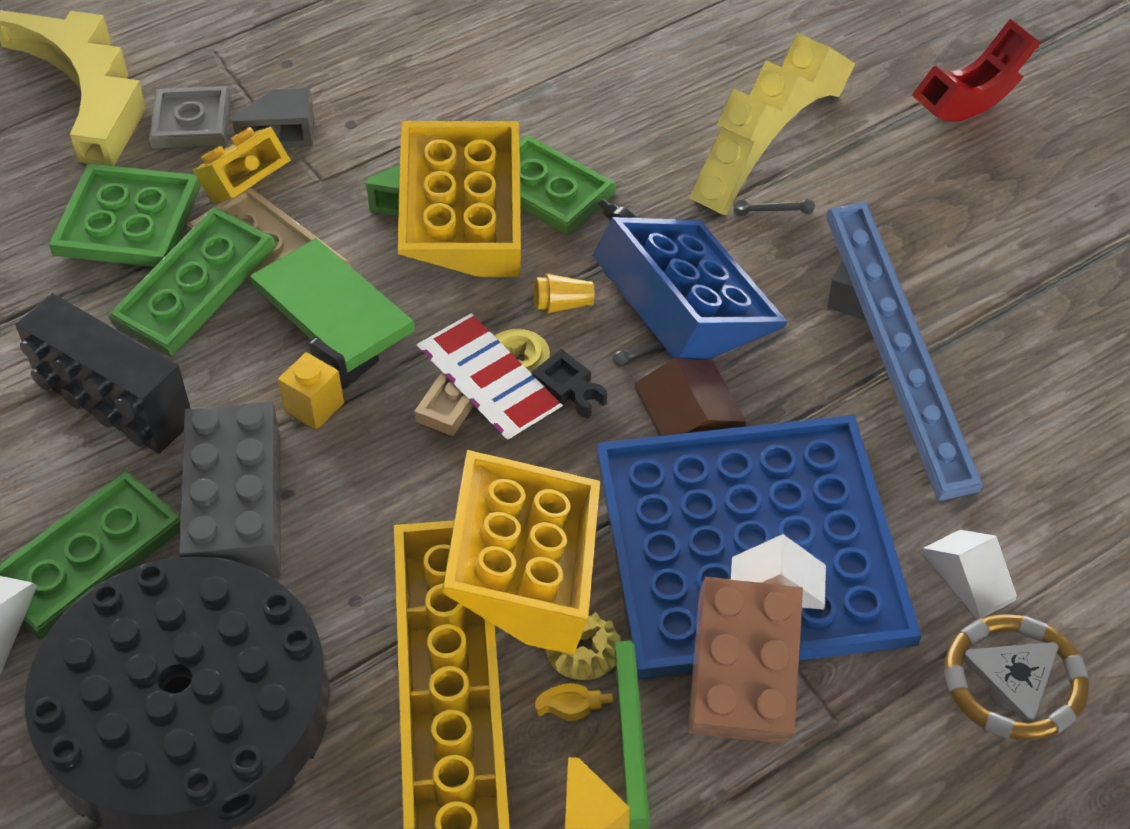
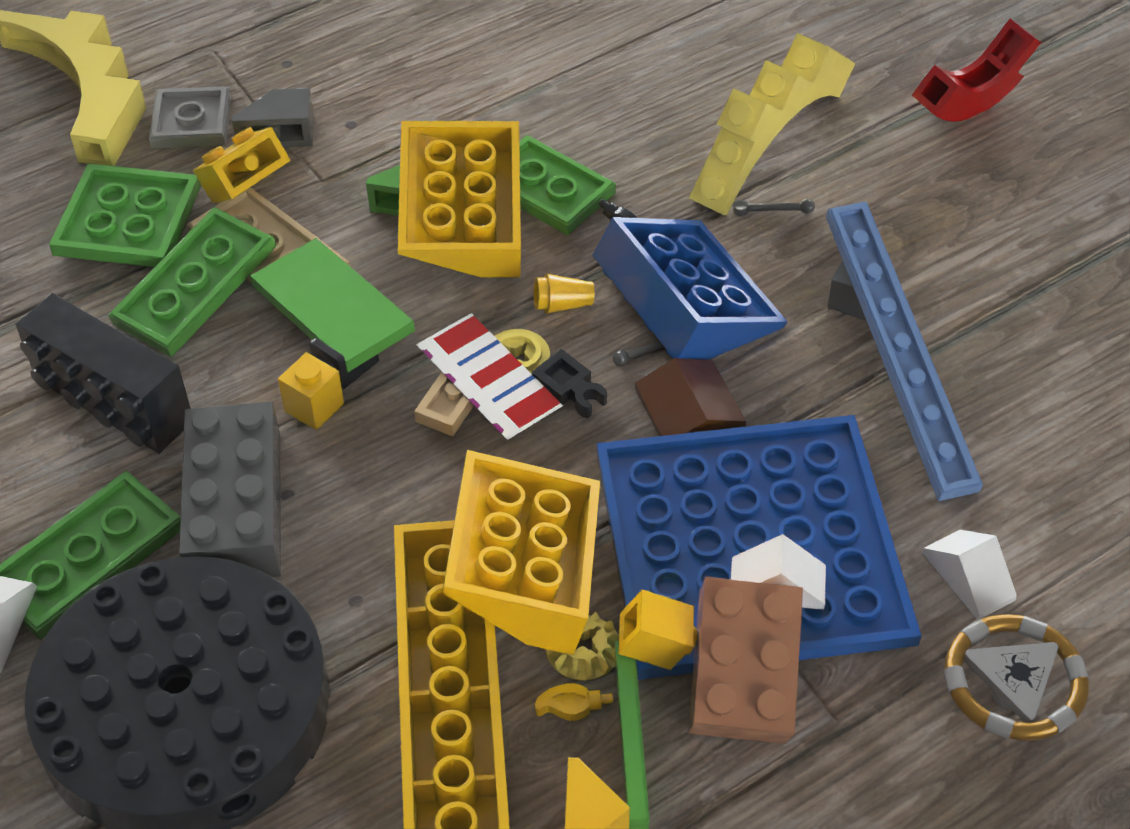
(657, 630): none -> yellow brick

